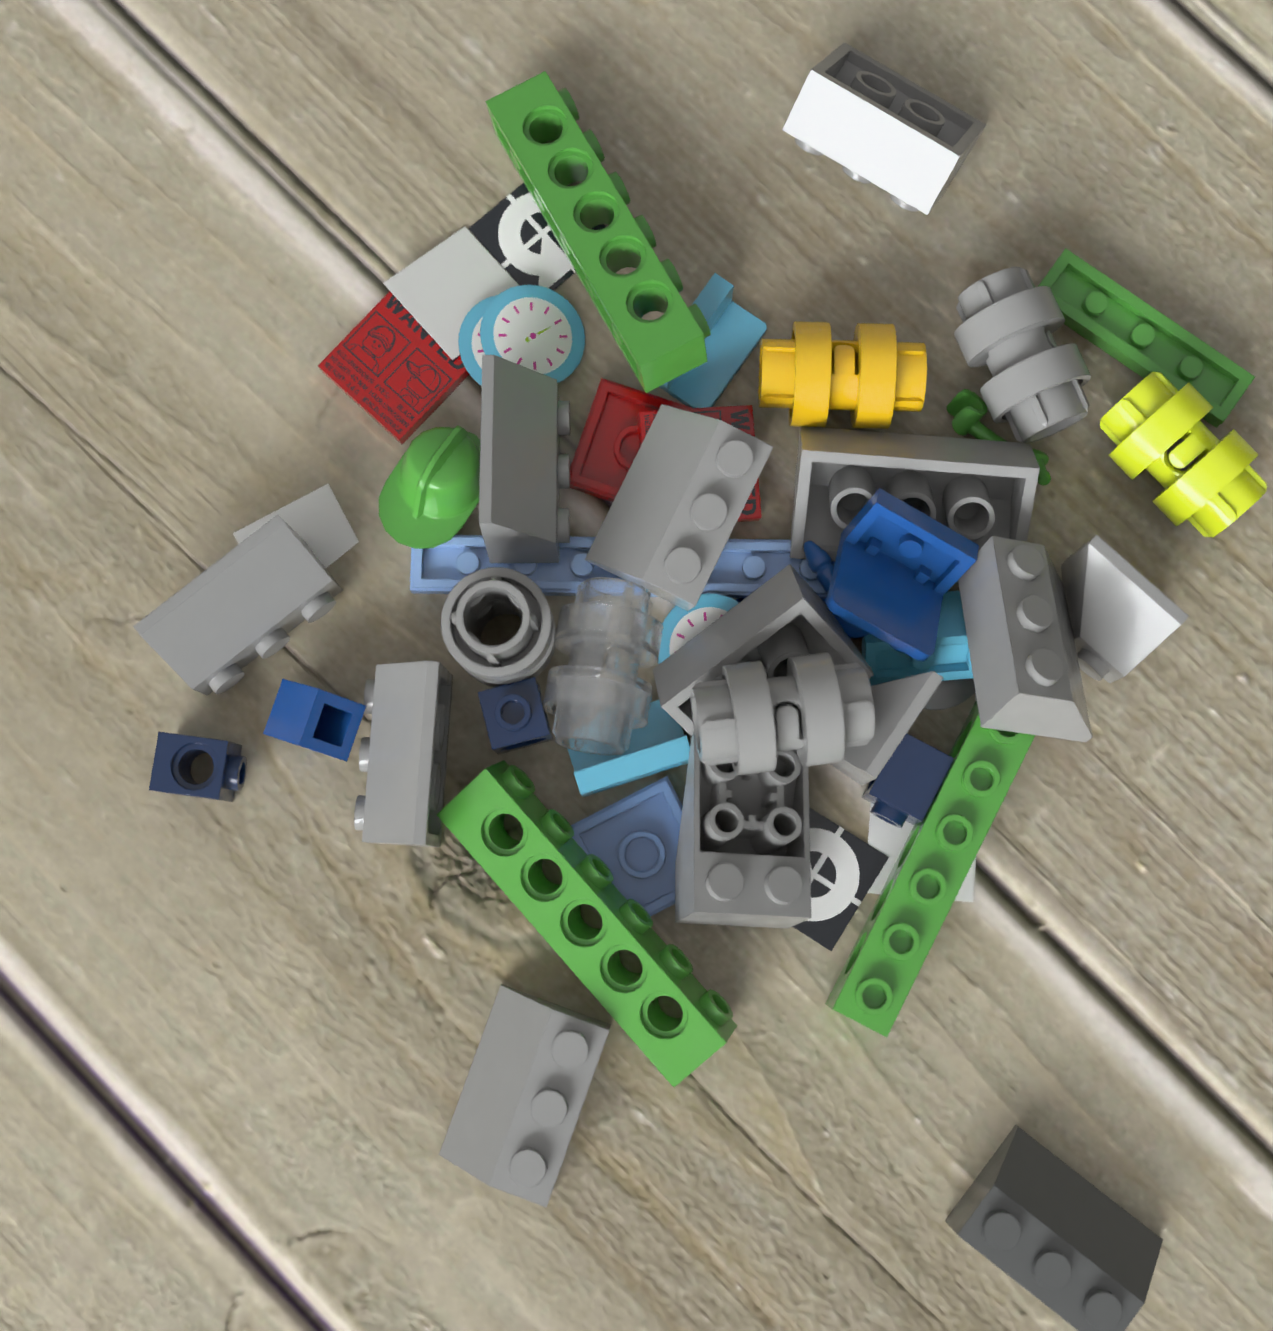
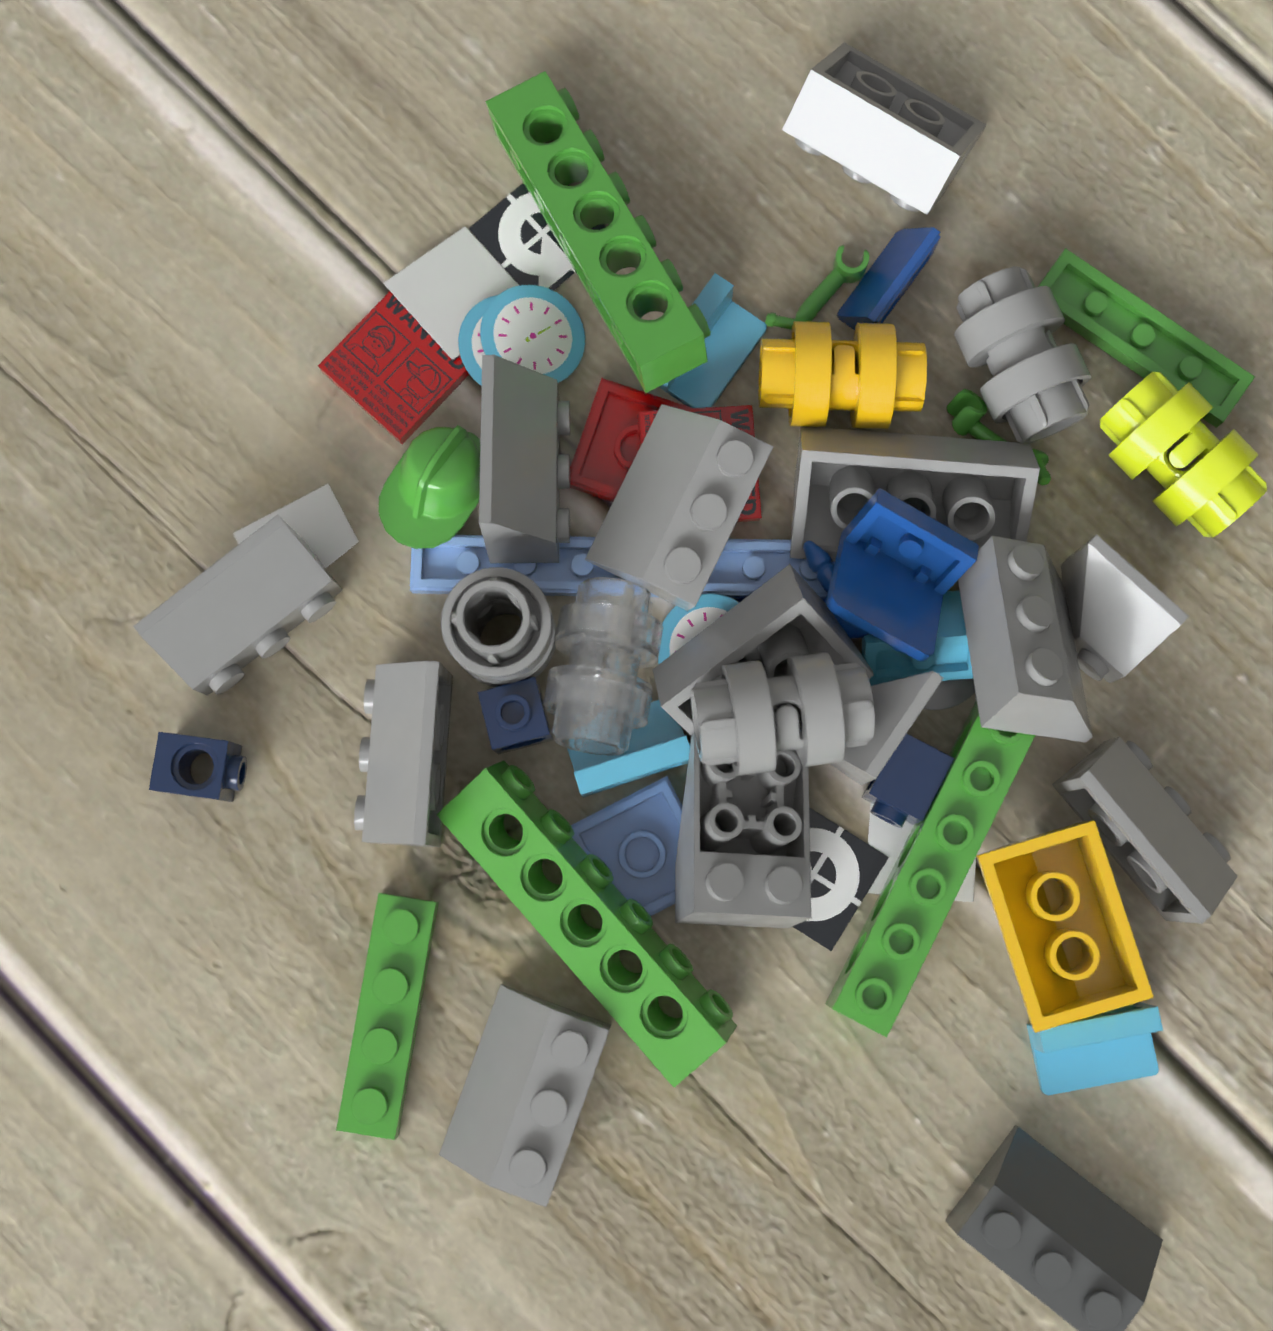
(314, 719): blue brick -> none
(387, 1016): none -> bright green plate
(824, 291): none -> bright green piece
(889, 276): none -> blue slope
(1064, 925): none -> yellow slope
(1097, 1049): none -> medium azure panel
(1149, 831): none -> light grey slope

